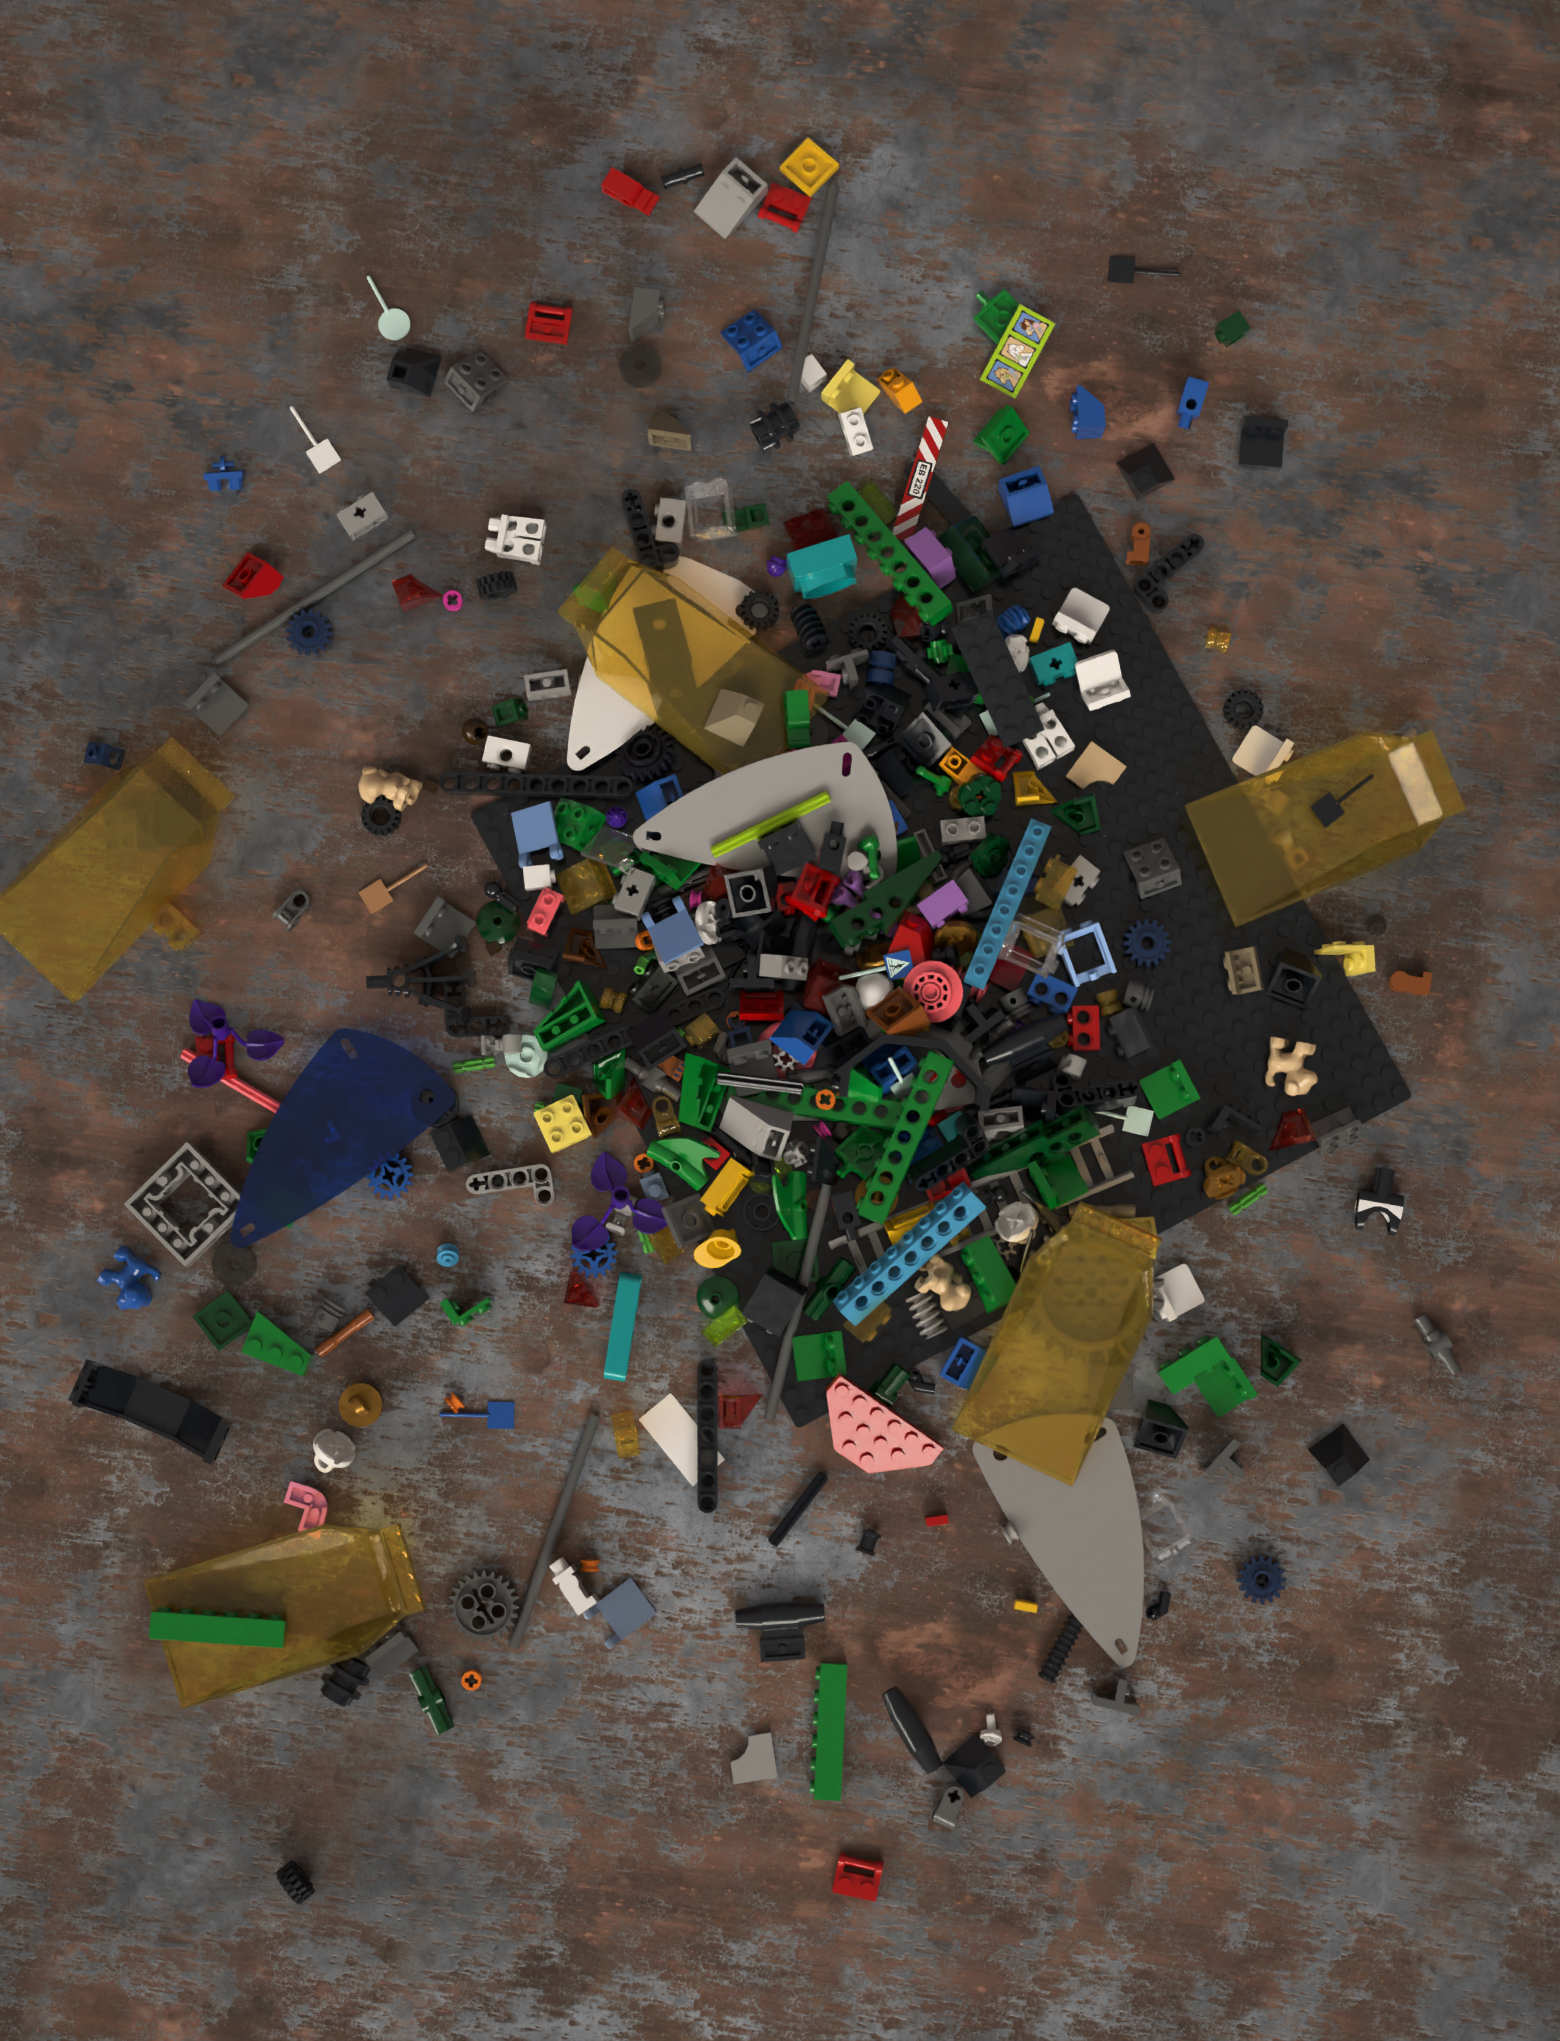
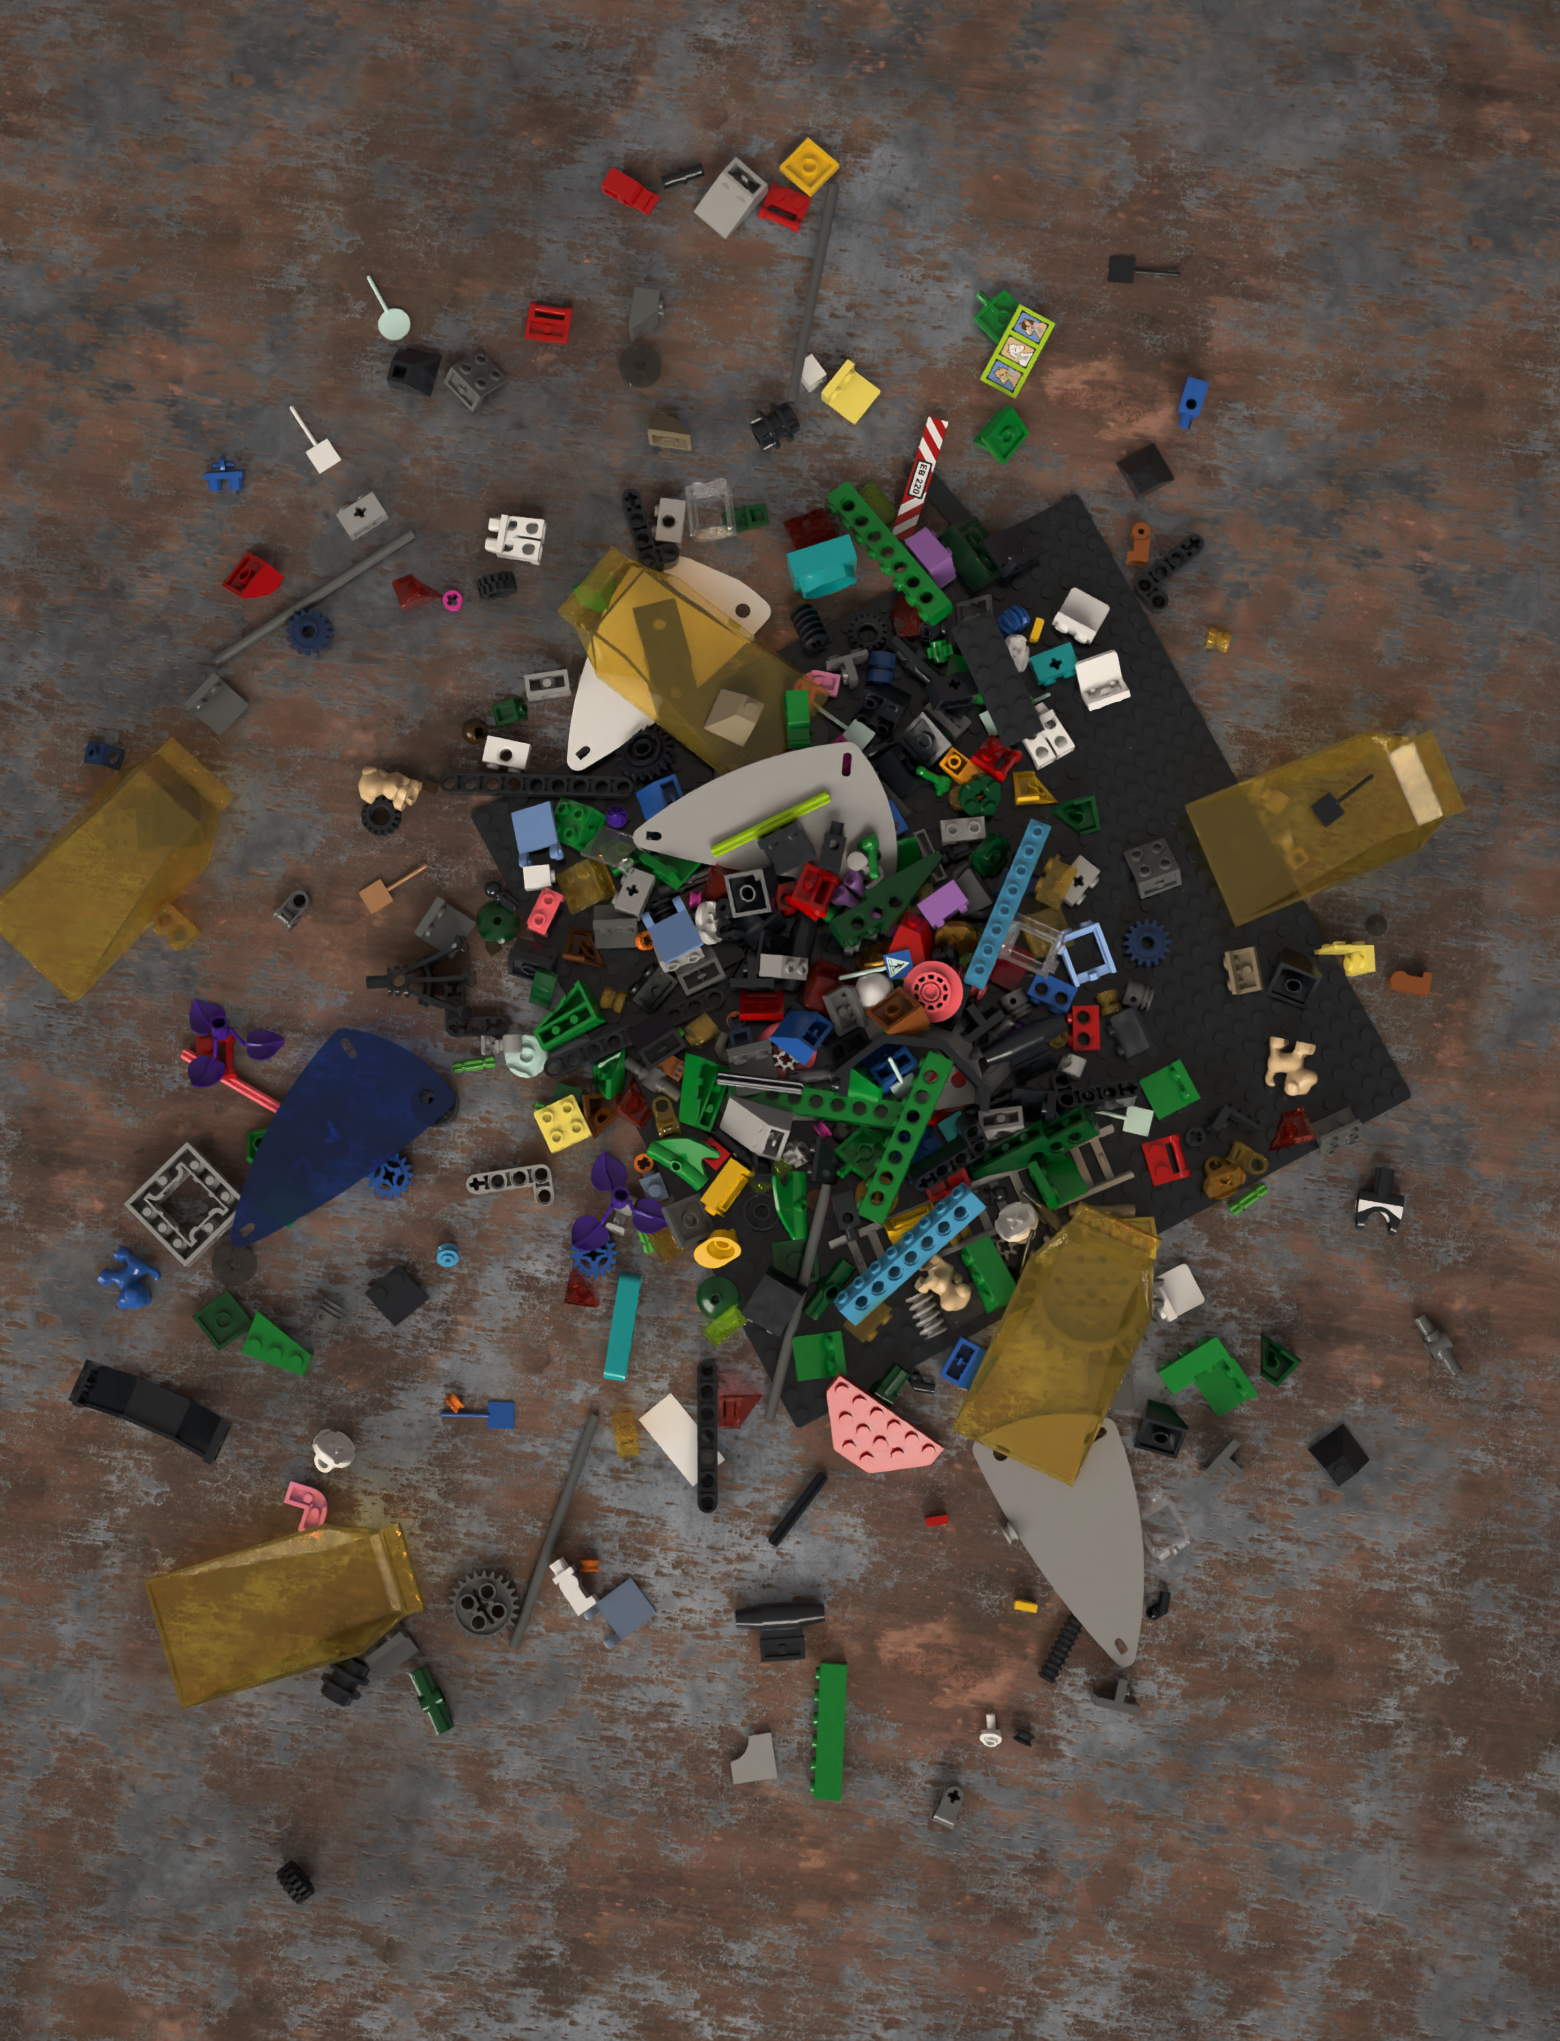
(218, 1628): green brick -> none
(355, 1324): dark orange piece -> none
(360, 1404): pearl gold tile -> none
(453, 1310): green bracket -> none
(459, 1143): black slope -> none
(465, 1683): orange bush -> none
(644, 960): arm -> none
(752, 339): blue bracket -> none
(755, 622): black tyre -> none
(776, 566): dark purple plate -> none
(824, 1106): orange bush -> none
(855, 431): white brick -> none
(857, 1884): red plate -> none
(868, 1542): black bush -> none
(899, 389): light orange slope -> none
(912, 1730): black plate -> none
(974, 1766): black slope -> none
(1025, 496): blue slope -> none
(1088, 415): blue slope -> none
(1095, 766): tan tile -> none
(1232, 329): dark green brick -> none
(1243, 696): black tyre -> none
(1262, 442): black bracket -> none
(1262, 752): white bracket -> none
(1269, 1588): dark blue gear -> none

